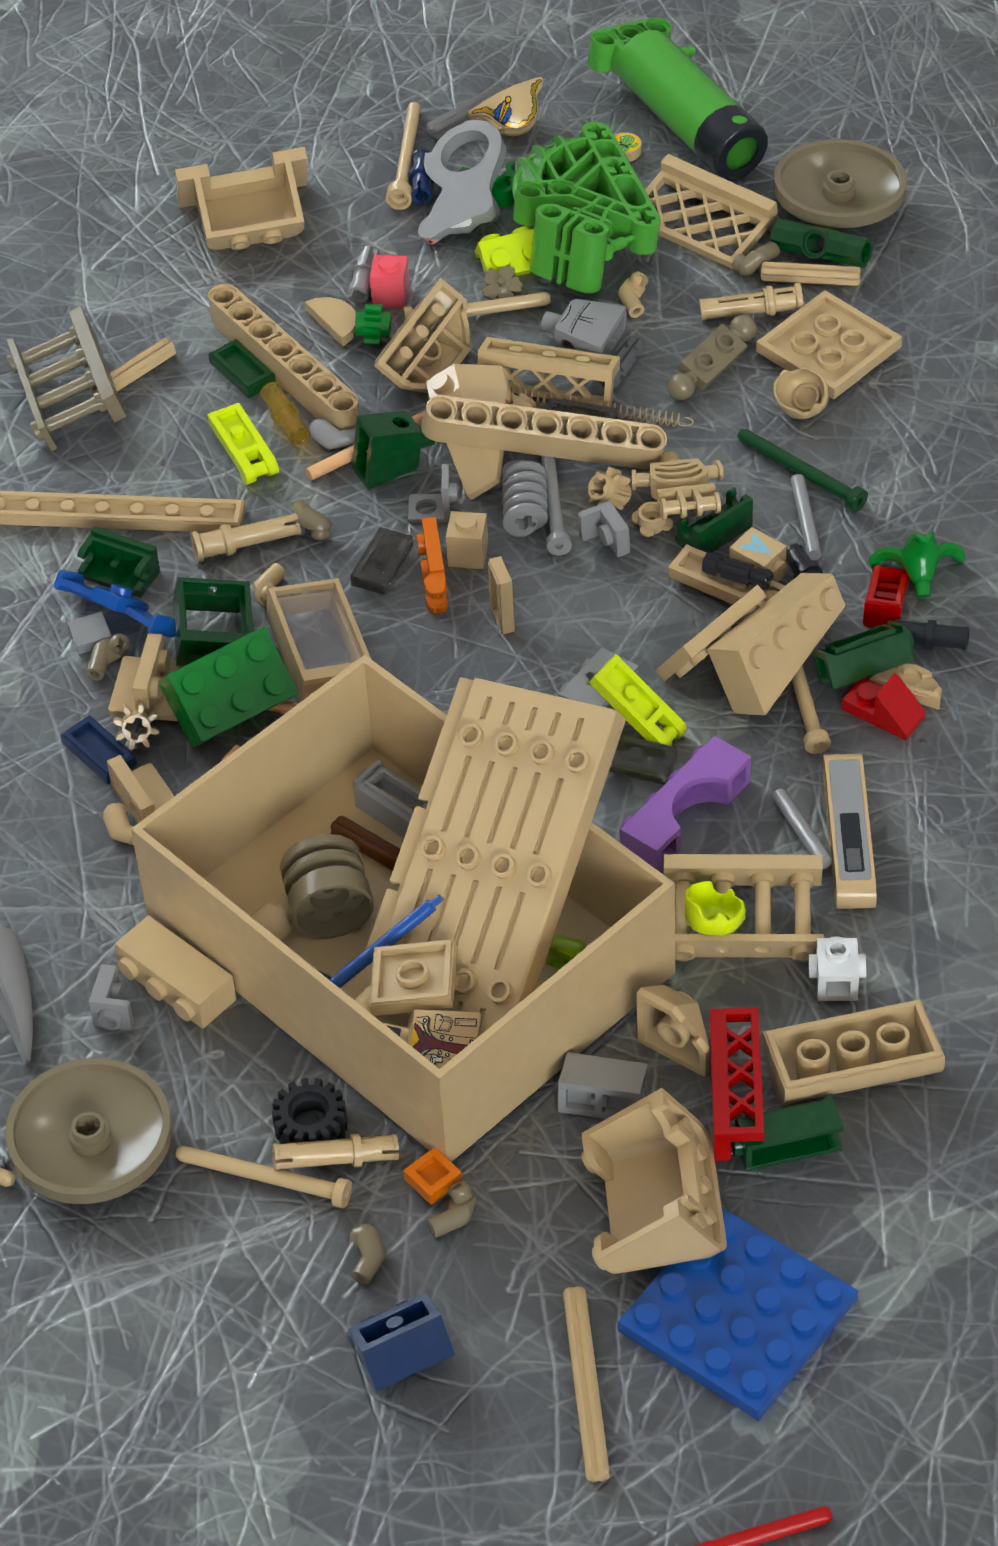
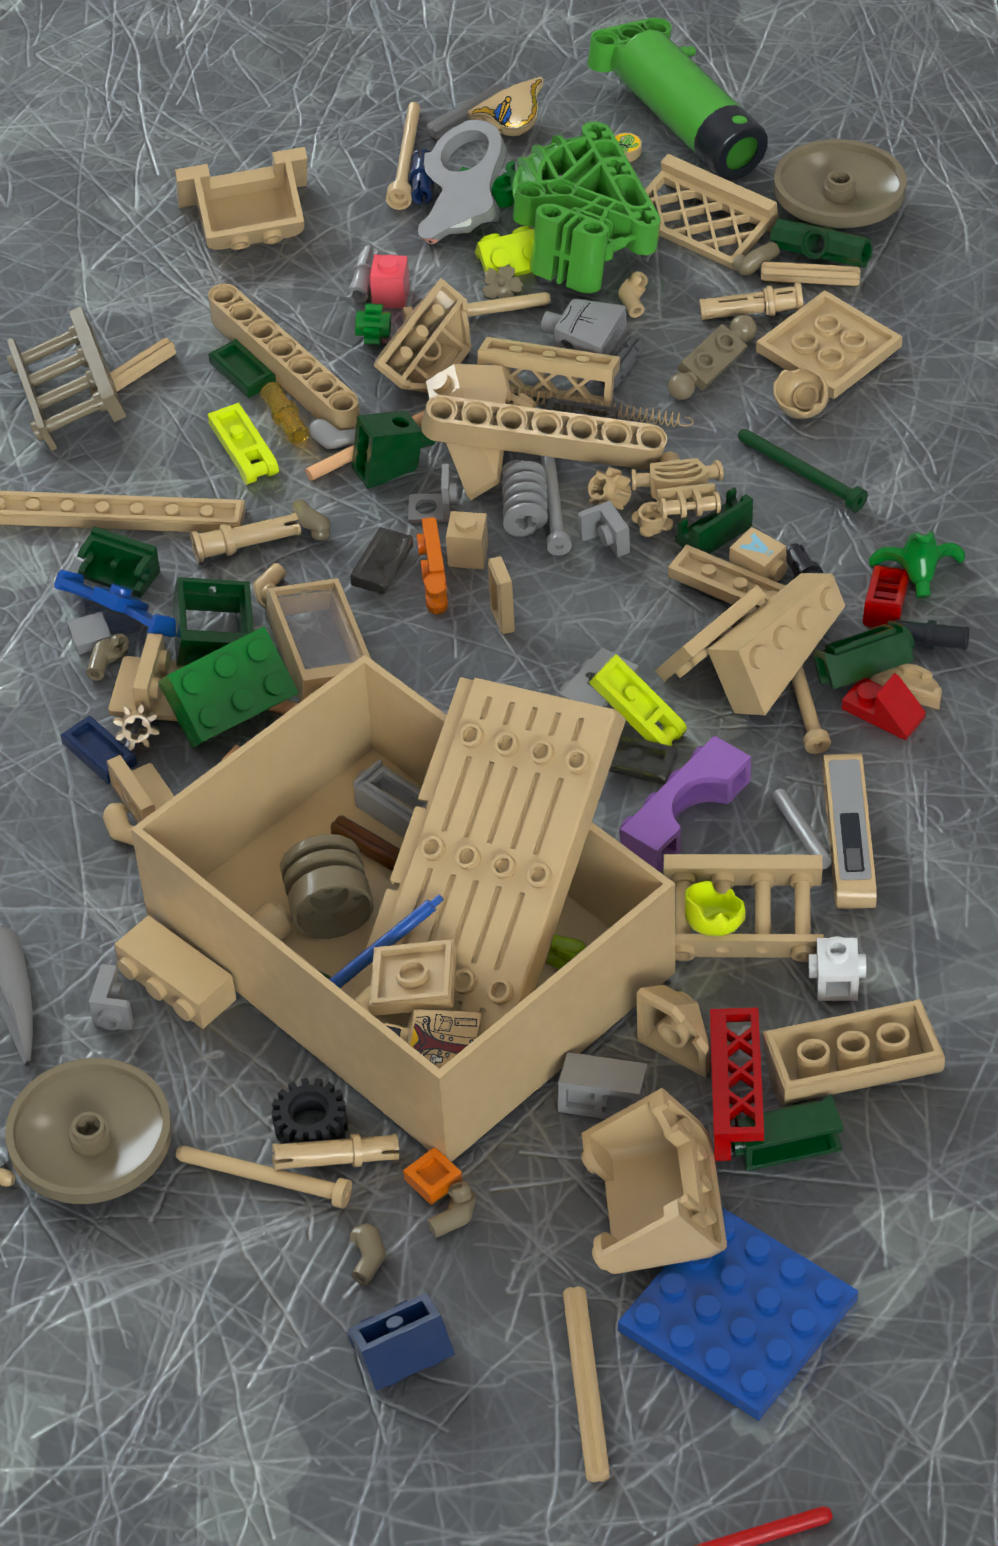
(334, 316): tan tile -> none
(737, 570): black axle -> none
(805, 516): light grey bar -> none

